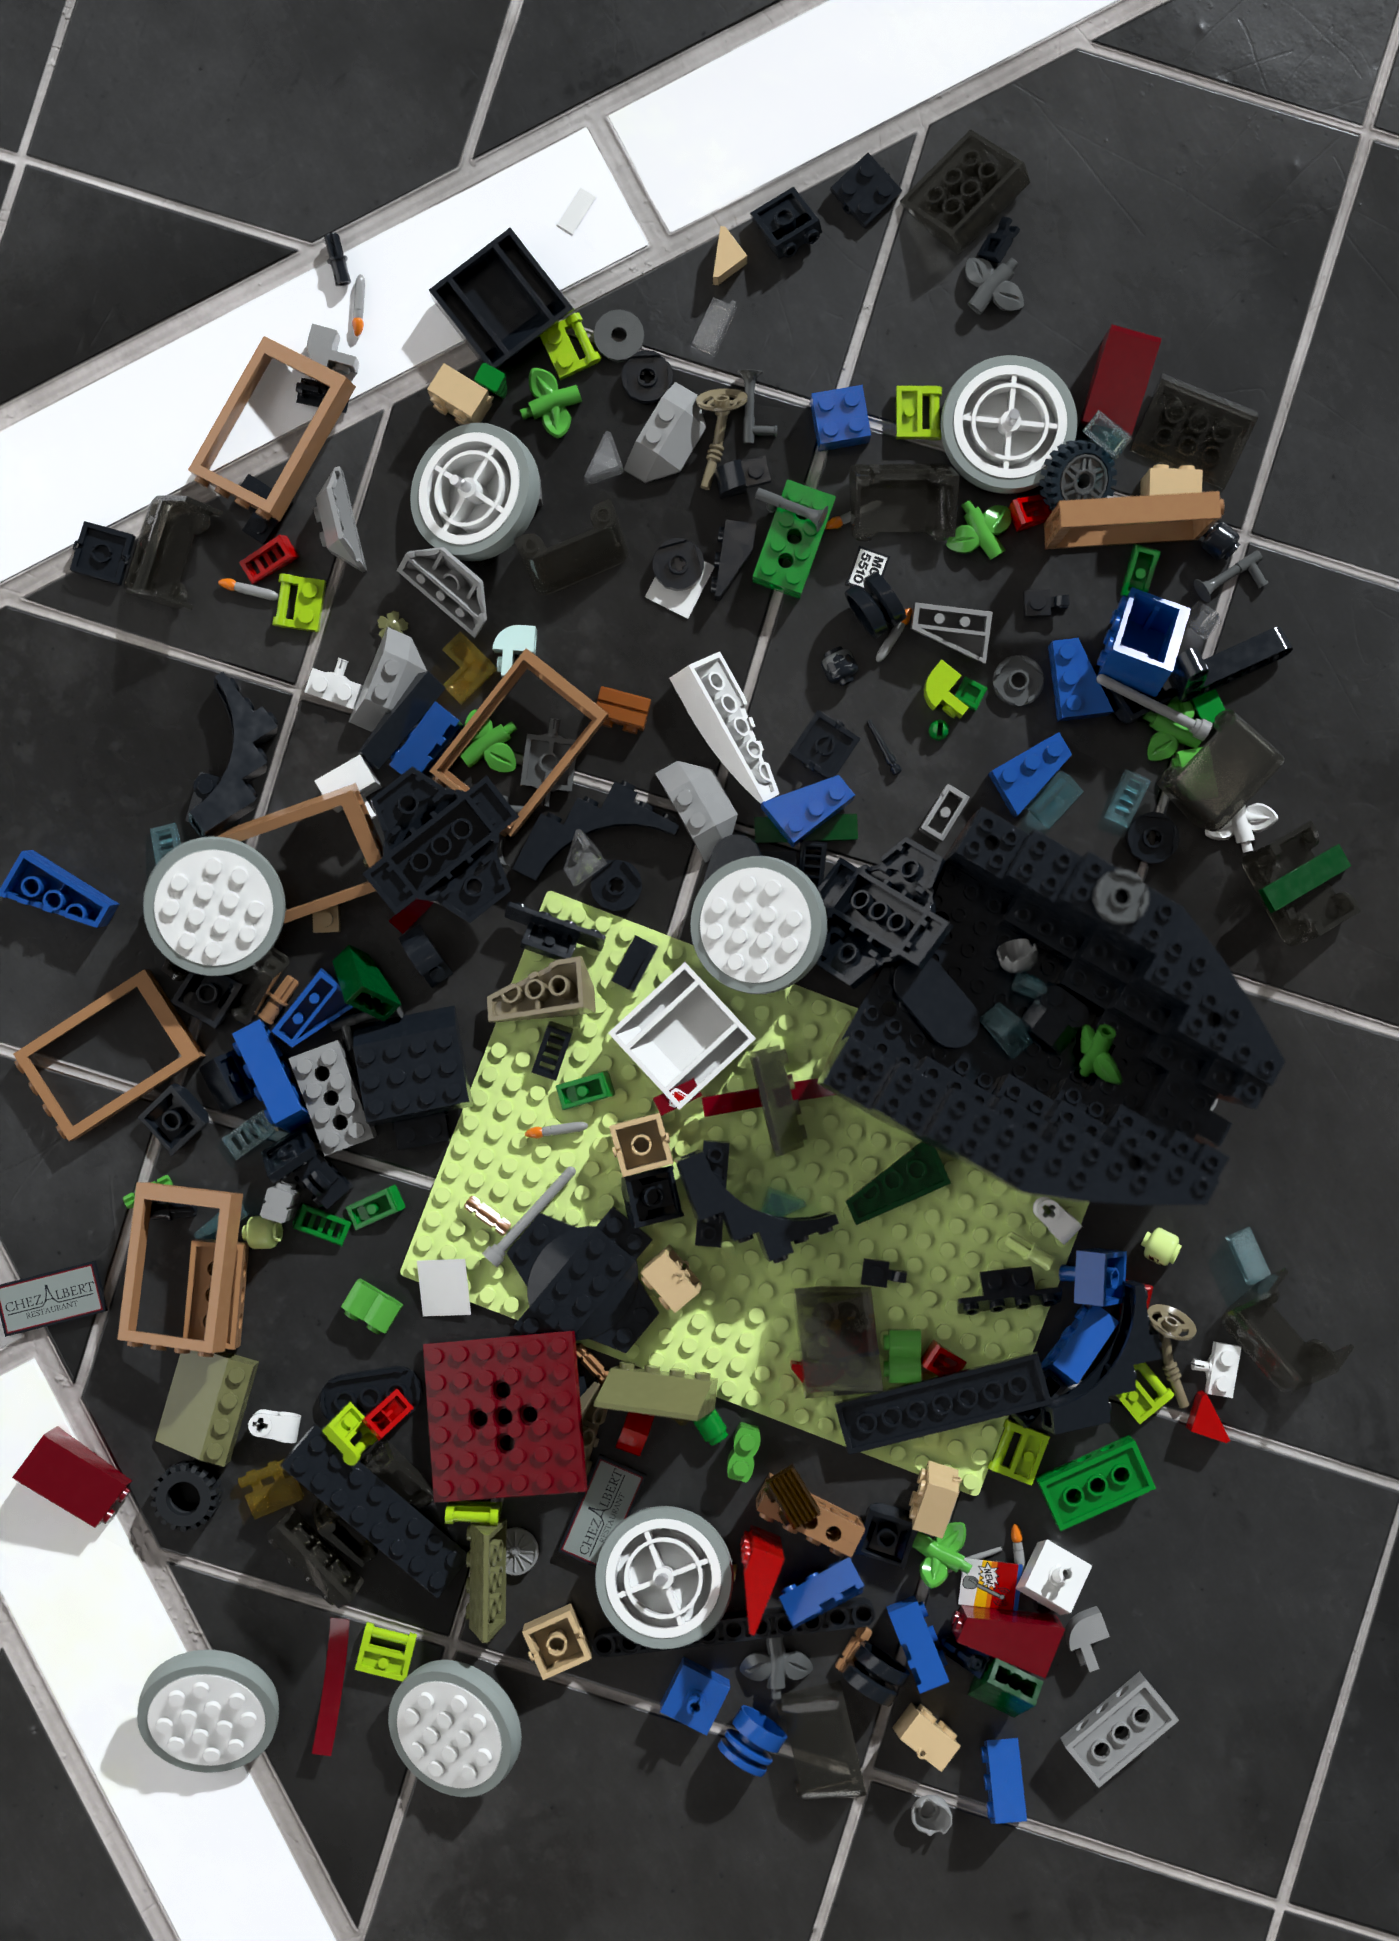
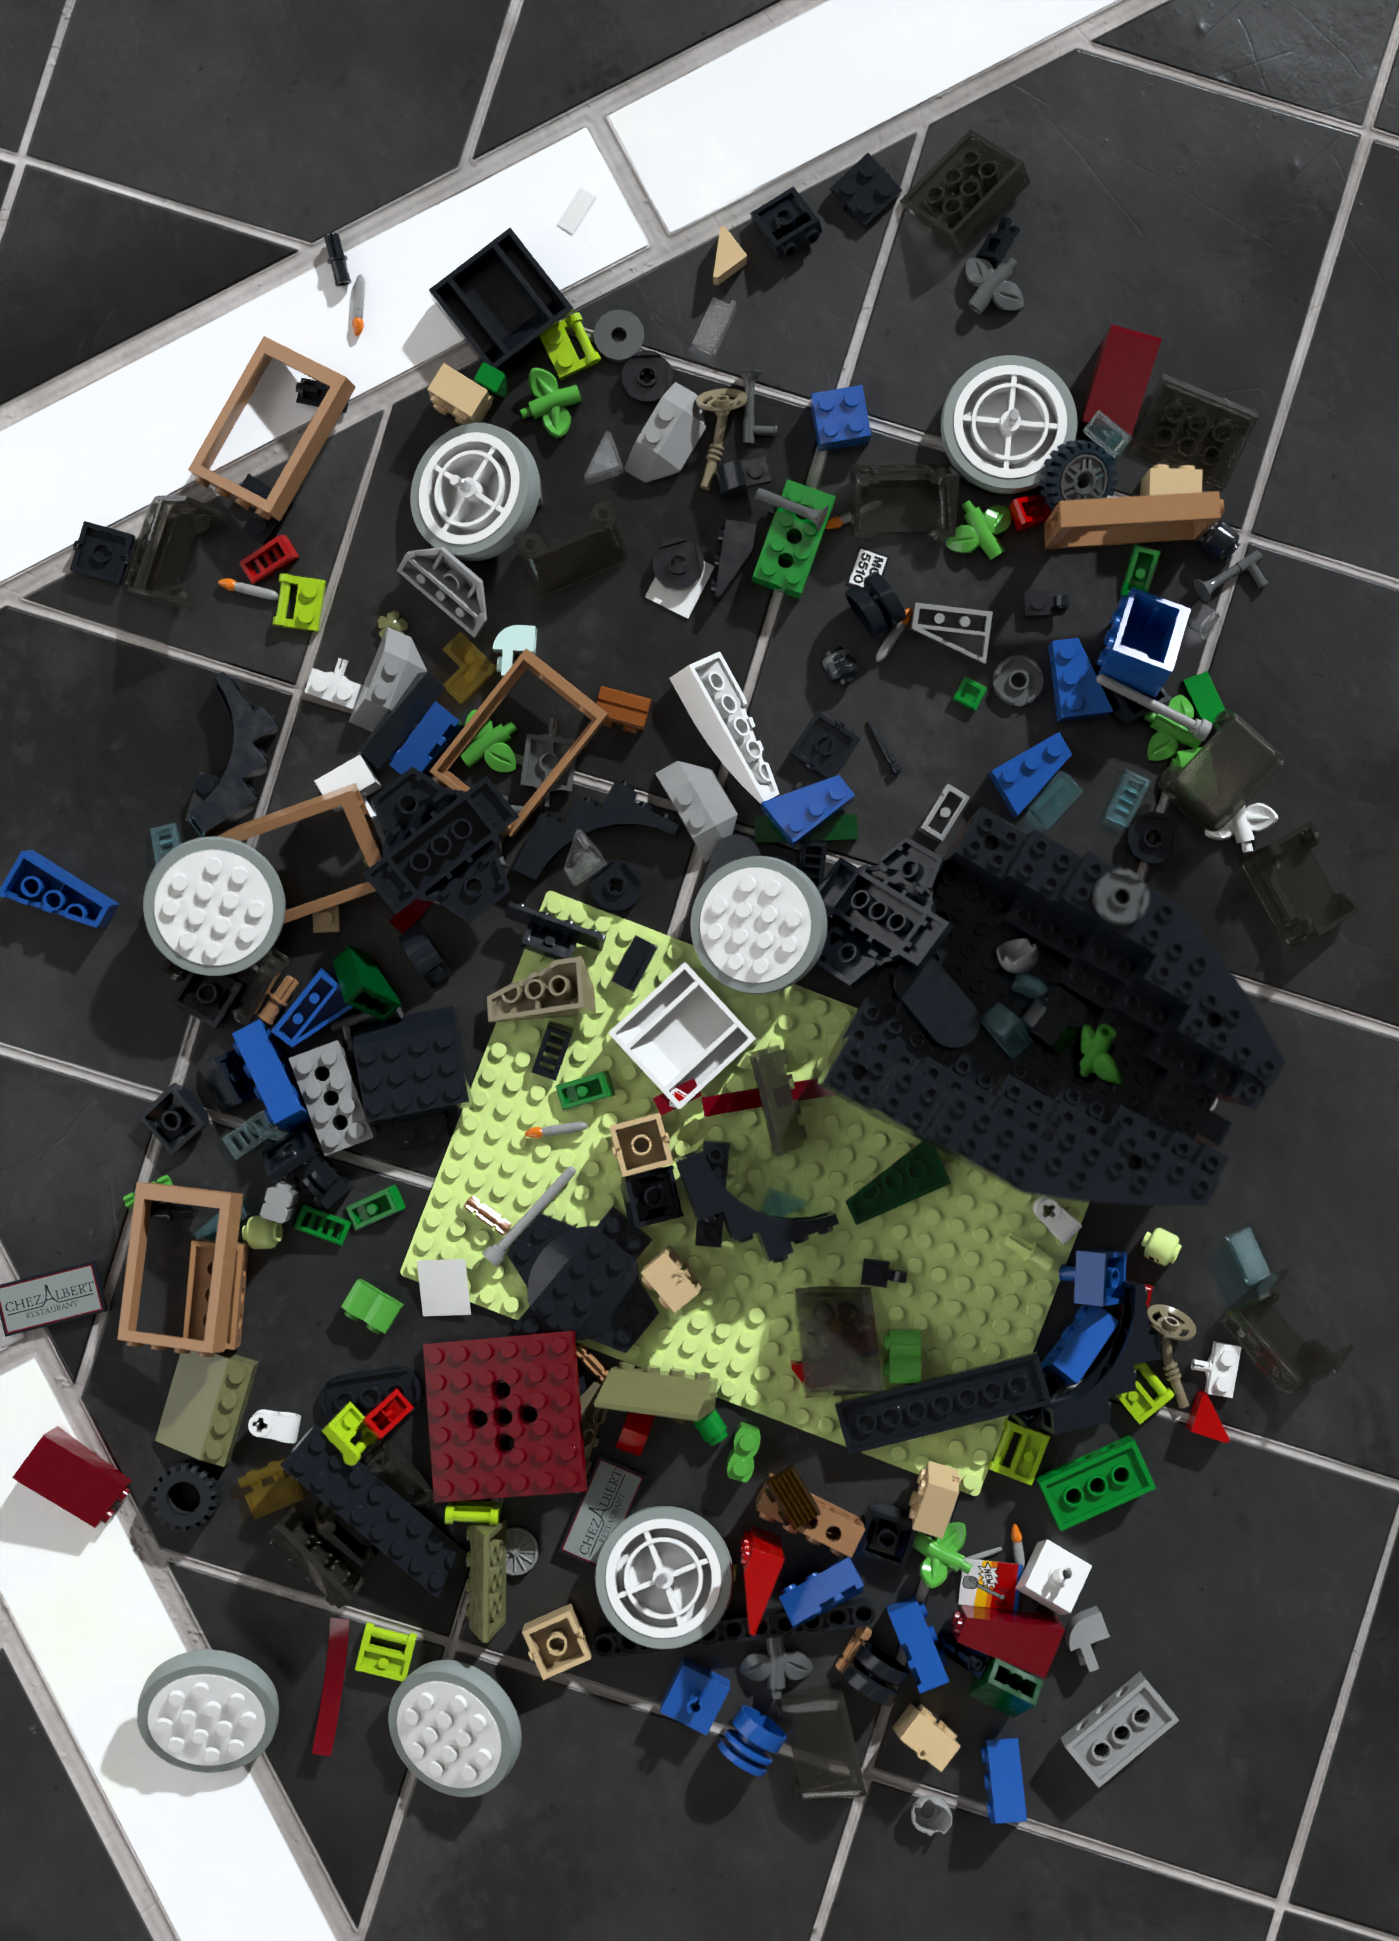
(167, 1016): medium nougat window -> none
(323, 347): light grey brick -> none
(338, 521): light grey wedge -> none
(910, 412): lime plate -> none
(933, 728): green hinge -> none
(937, 690): lime brick -> none
(941, 1360): red slope -> none
(1008, 1290): black bracket -> none
(1196, 676): black beam -> none
(1304, 878): dark green tile -> none

